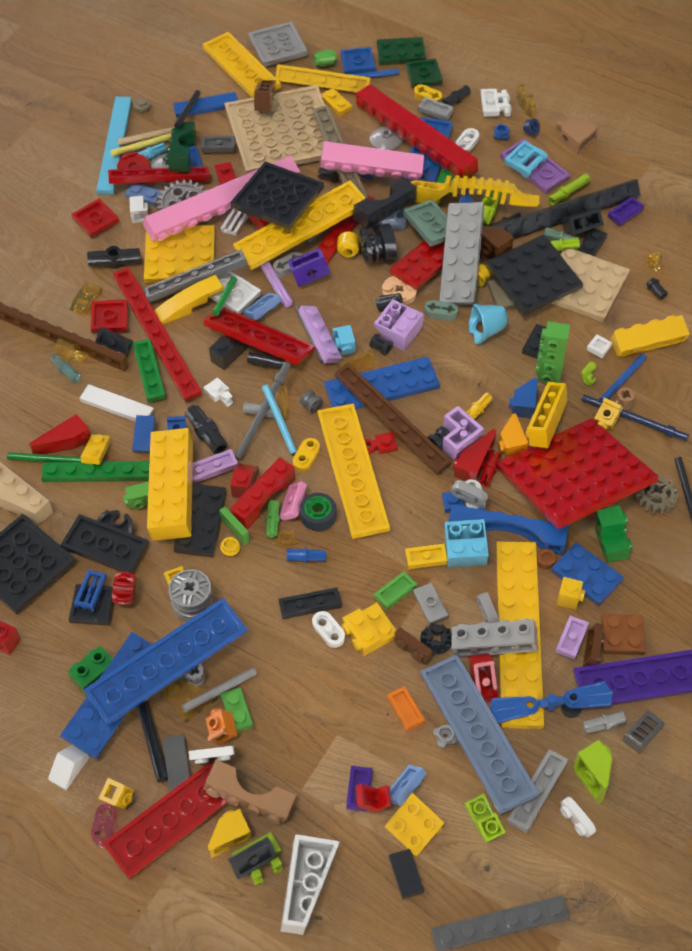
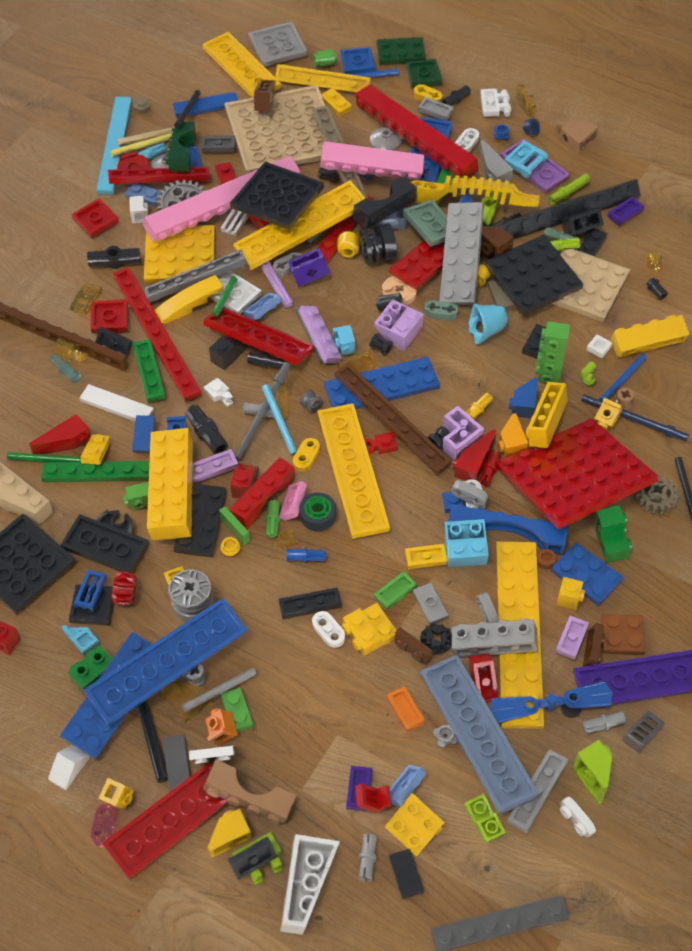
(81, 638): none -> medium azure tile
(367, 858): none -> light grey pin
(493, 164): none -> light grey slope

